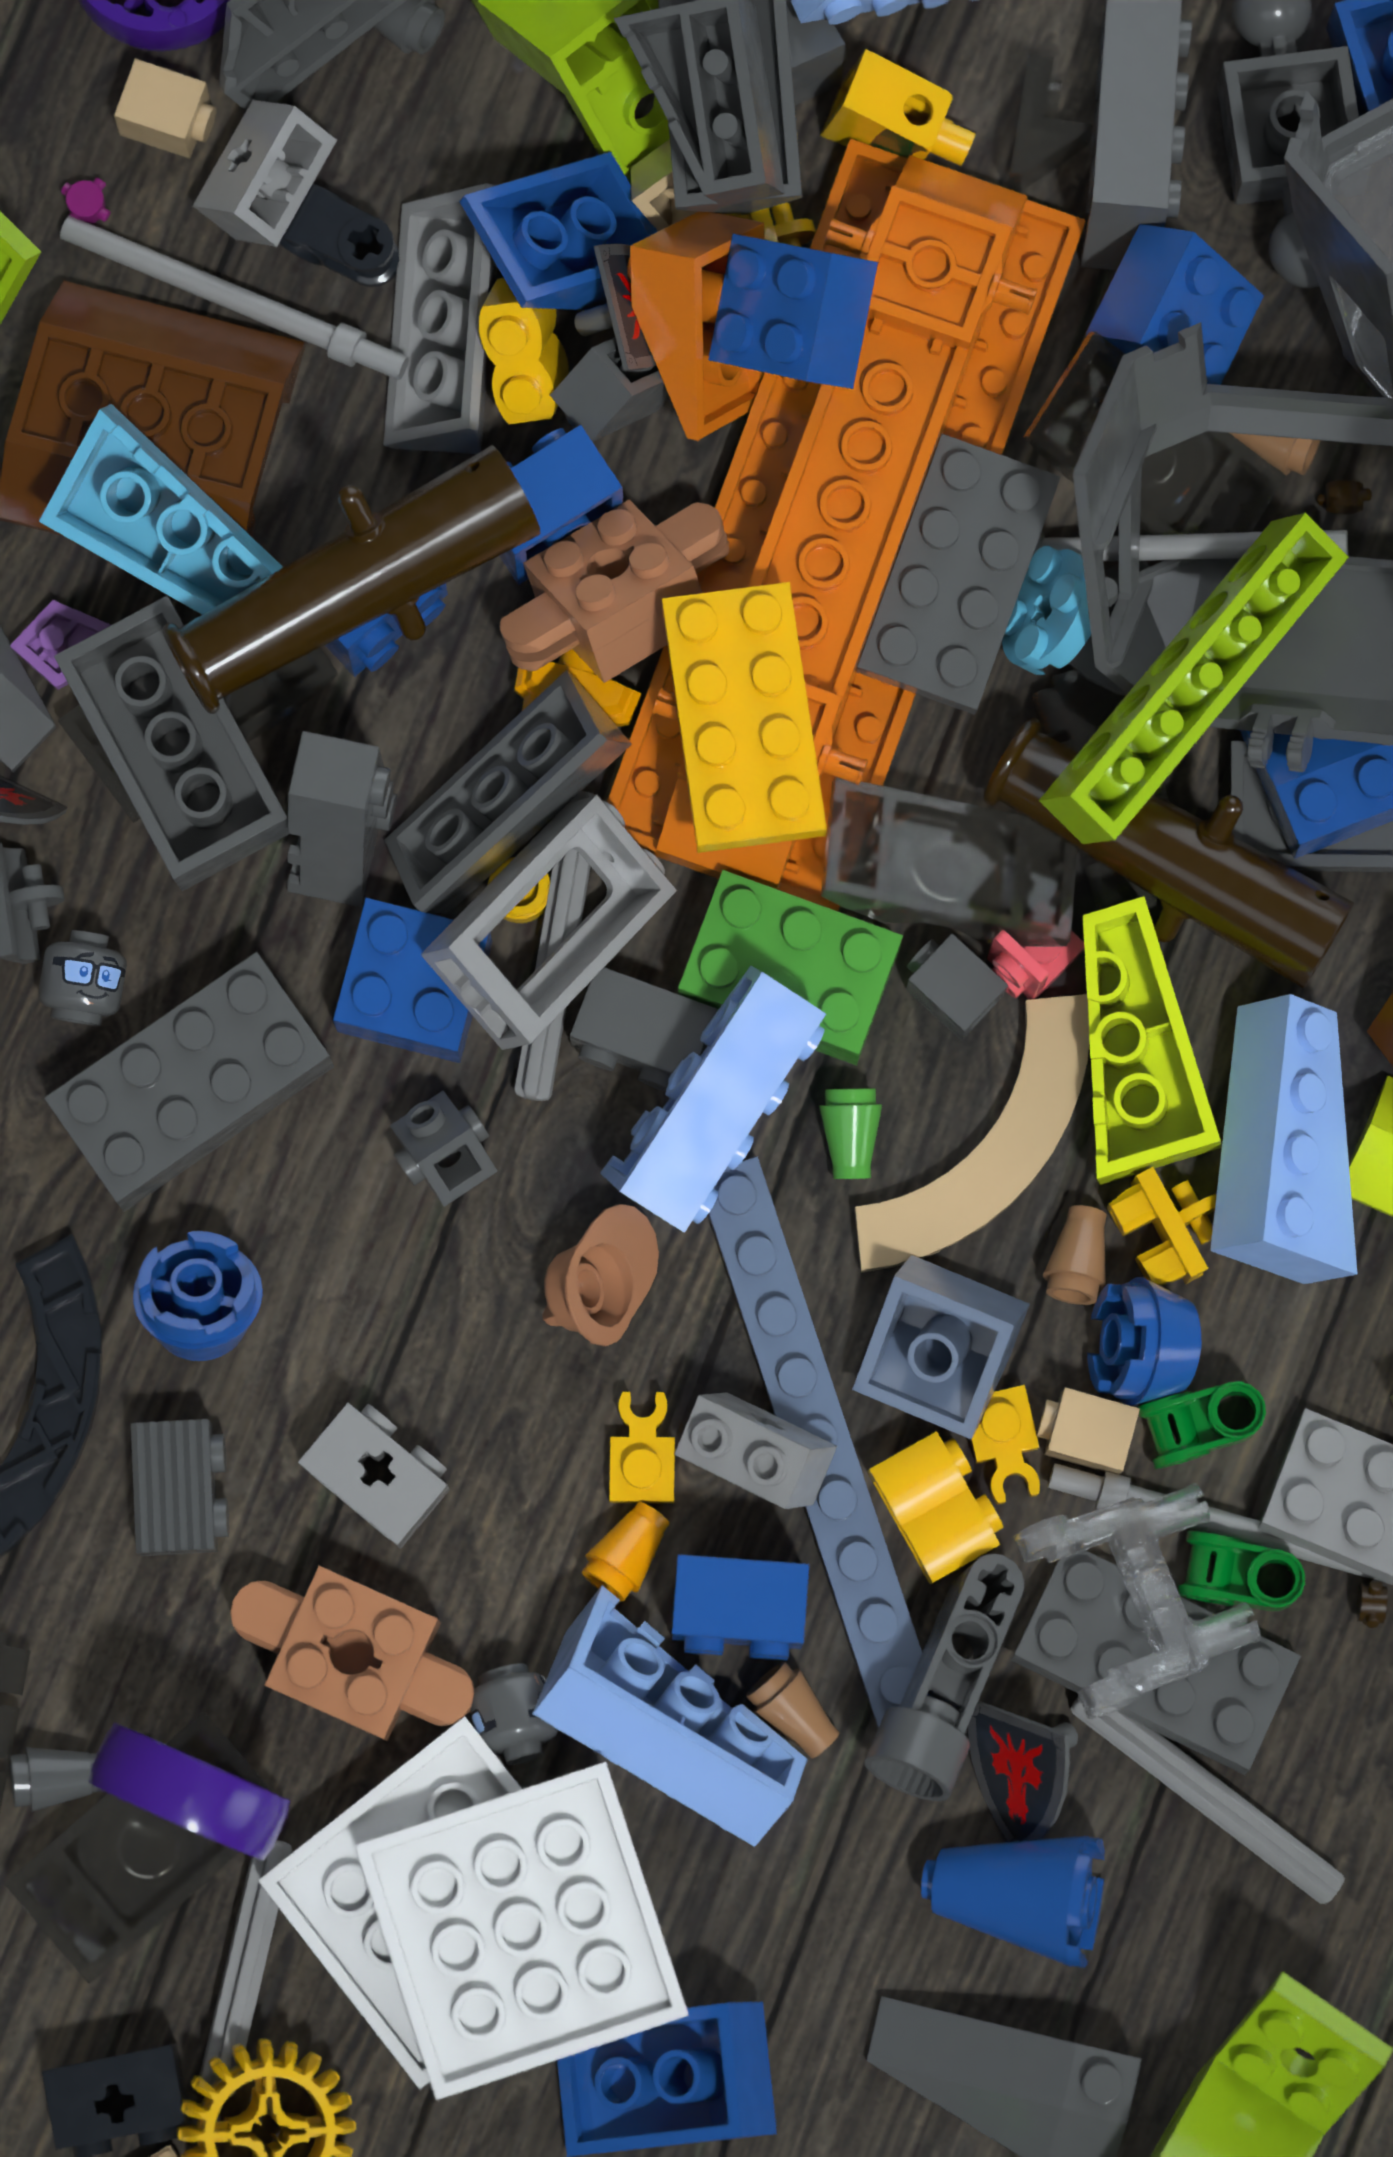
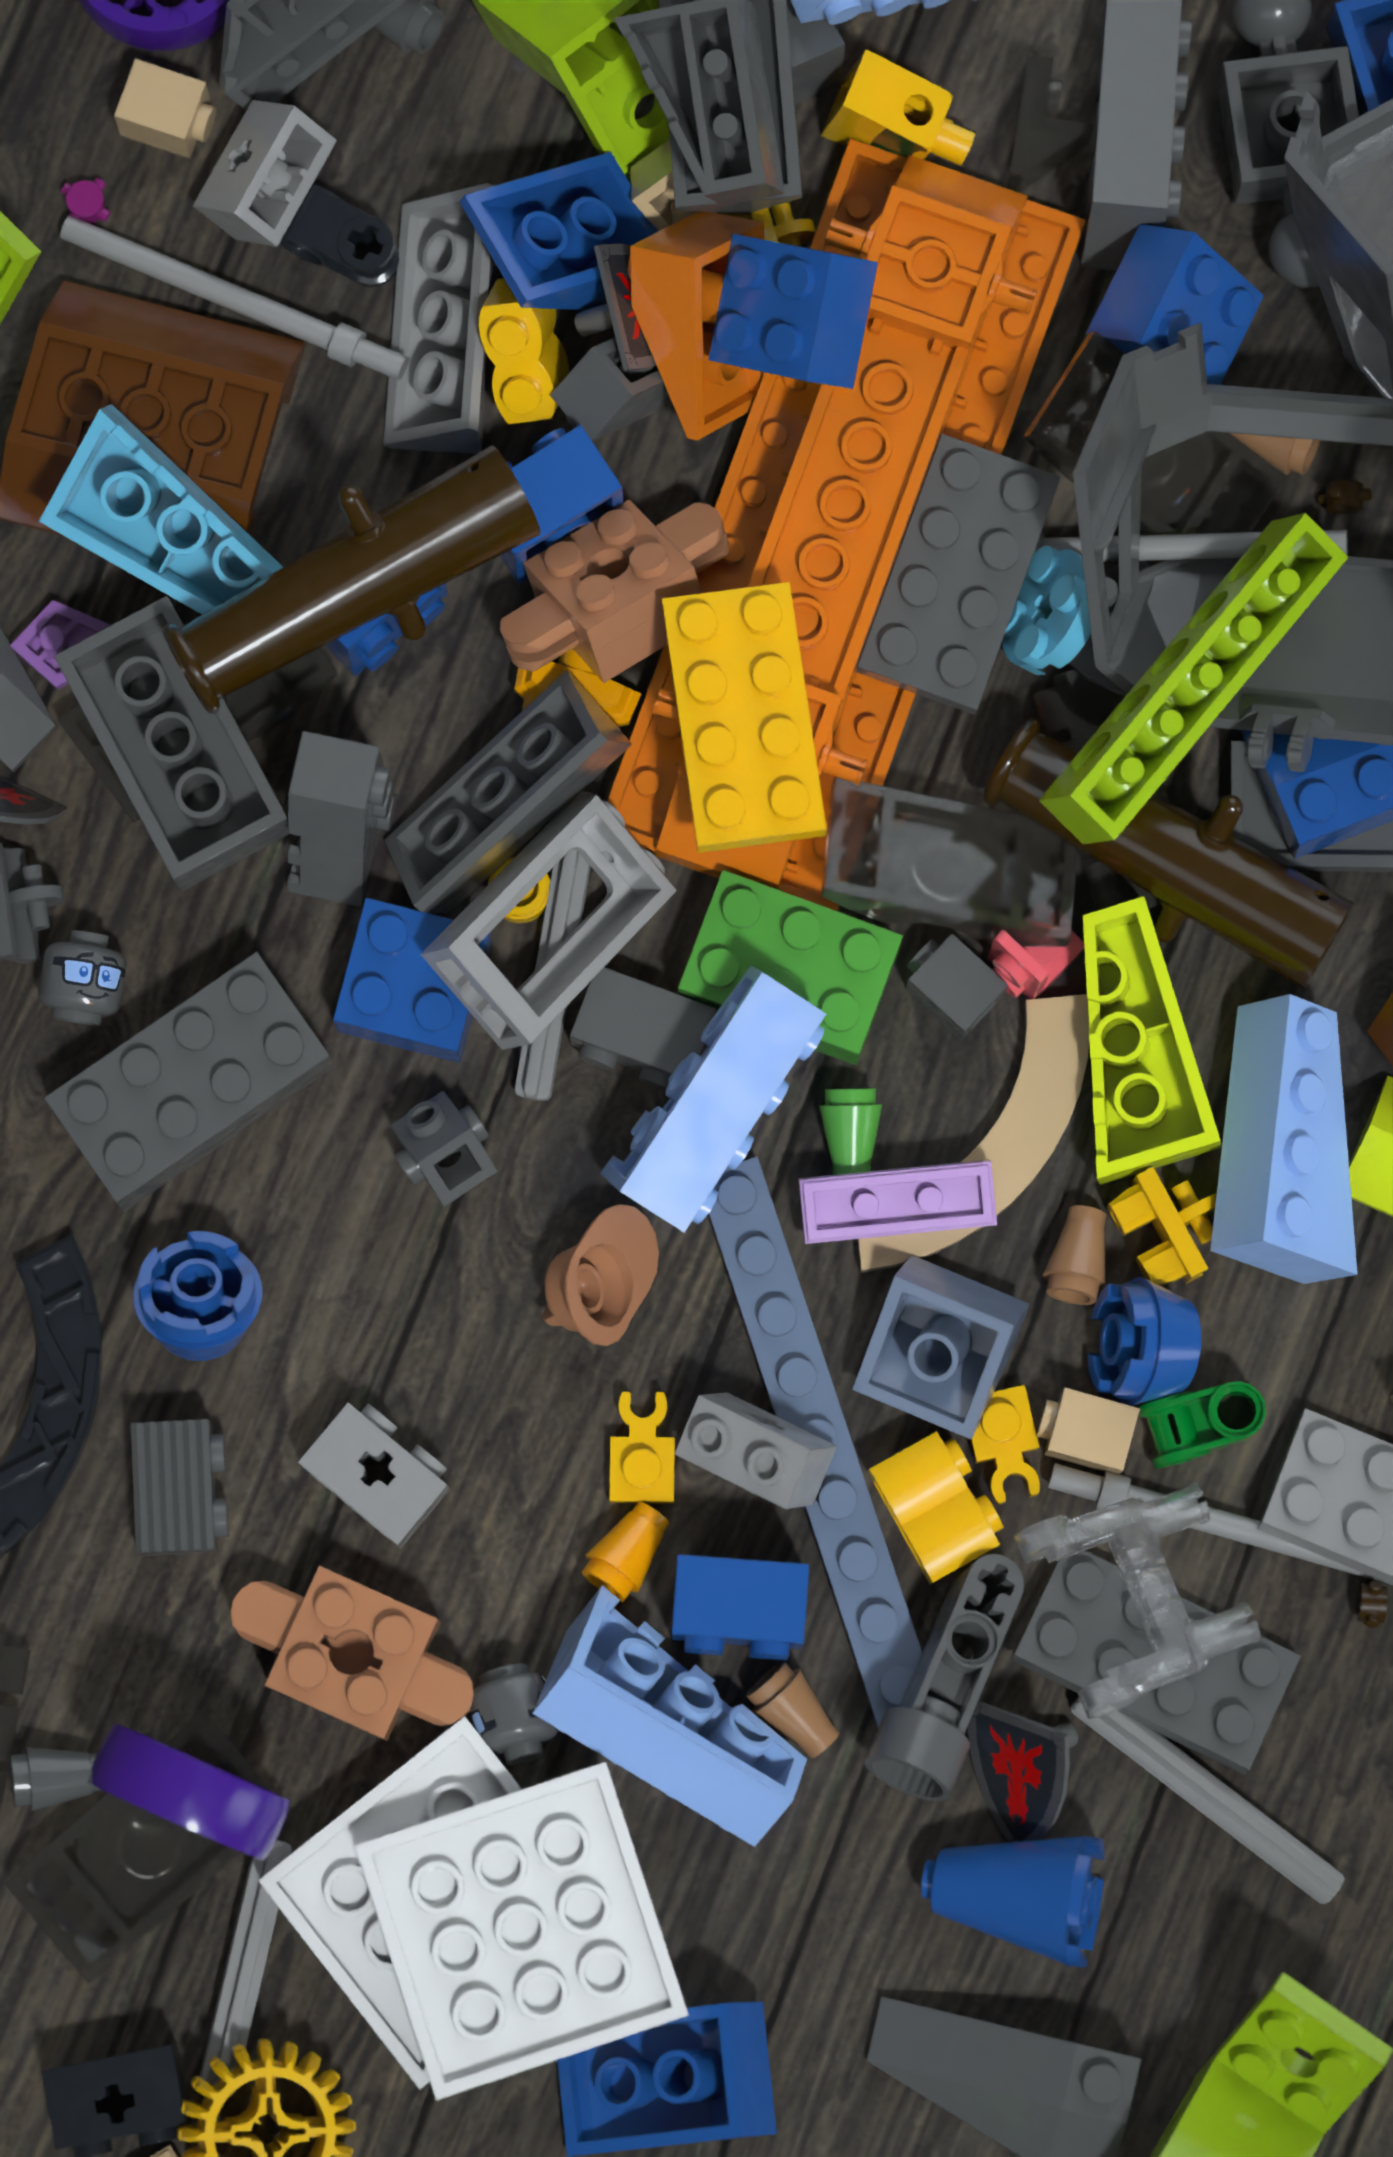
(897, 1201): none -> lavender tile
(1236, 1572): green piece -> none

